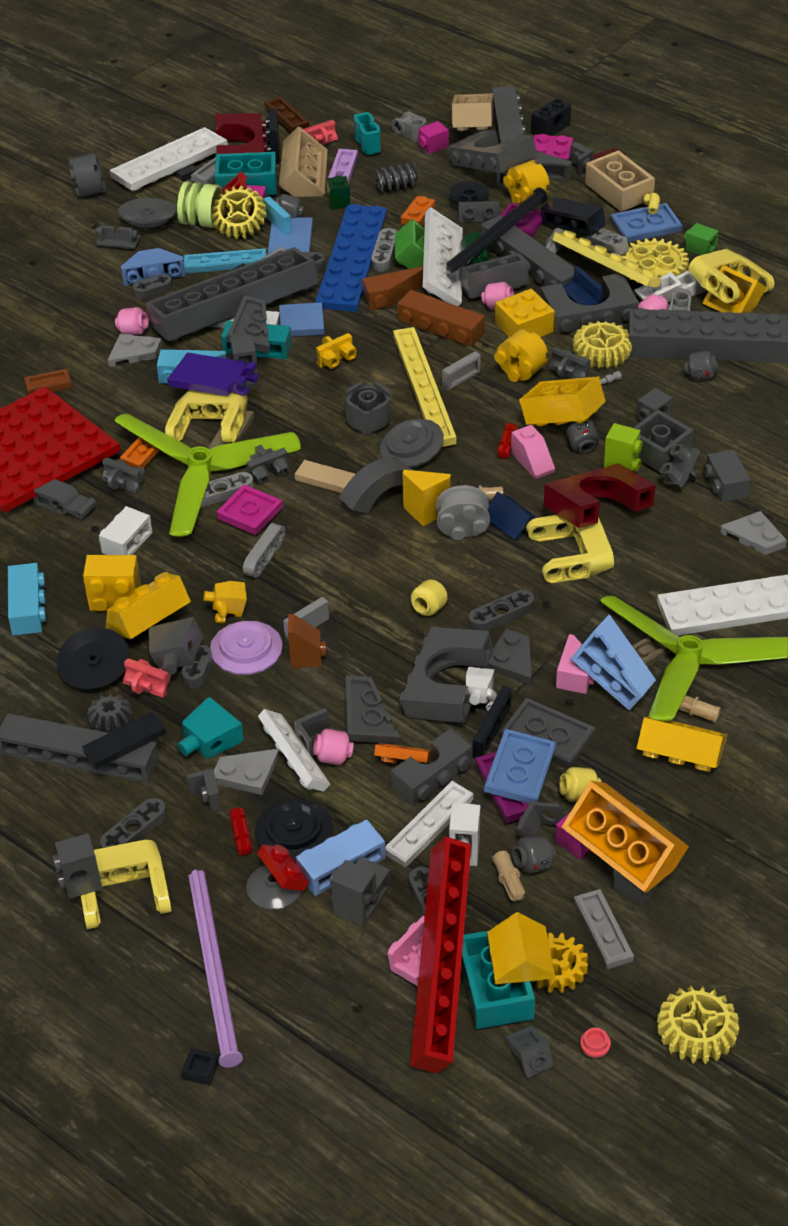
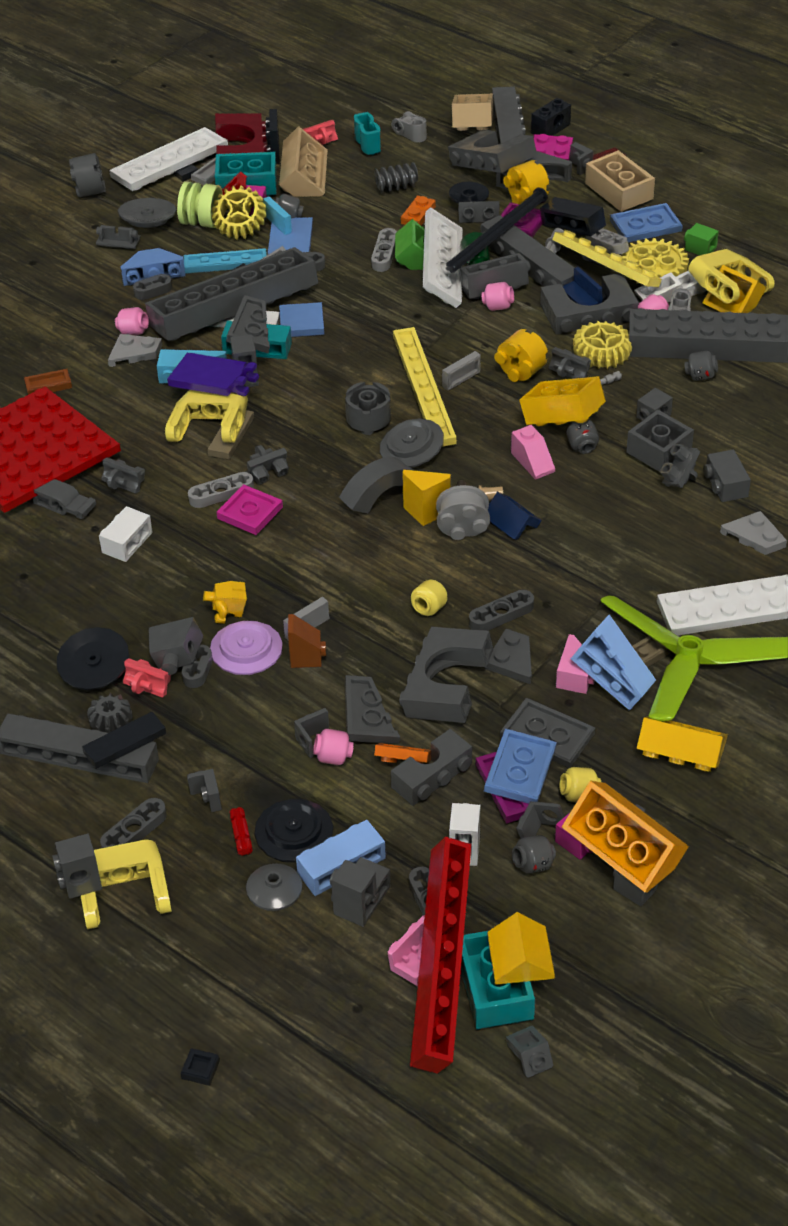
(26, 599): medium azure brick -> none
(110, 579): yellow brick -> none
(139, 453): orange plate -> none
(147, 605): yellow slope -> none
(200, 464): lime piece -> none
(210, 730): teal torso -> none
(214, 971): lavender axle -> none
(246, 771): light grey wing -> none
(264, 550): light grey beam -> none
(283, 867): red plate -> none
(287, 114): reddish brown plate -> none
(296, 754): white plate -> none
(323, 476): tan tile -> none
(333, 350): yellow hips -> none
(338, 192): dark green brick -> none
(344, 163): lavender plate -> none
(351, 258): blue plate -> none
(390, 288): dark orange slope -> none
(427, 825): white tile -> none
(433, 137): dark pink brick -> none
(441, 318): dark orange brick -> none
(480, 686): white piece -> none
(492, 722): black tile -> none
(505, 442): red axle -> none
(508, 875): tan axle -> none
(524, 311): yellow brick -> none
(563, 955): yellow gear -> none
(574, 496): dark red arch -> none
(592, 542): light yellow connector -> none
(595, 1042): coral plate -> none
(603, 929): light grey tile -> none
(623, 447): lime brick -> none
(653, 201): light yellow arm -> none
(700, 708): tan axle -> none
(704, 1018): light yellow gear -> none

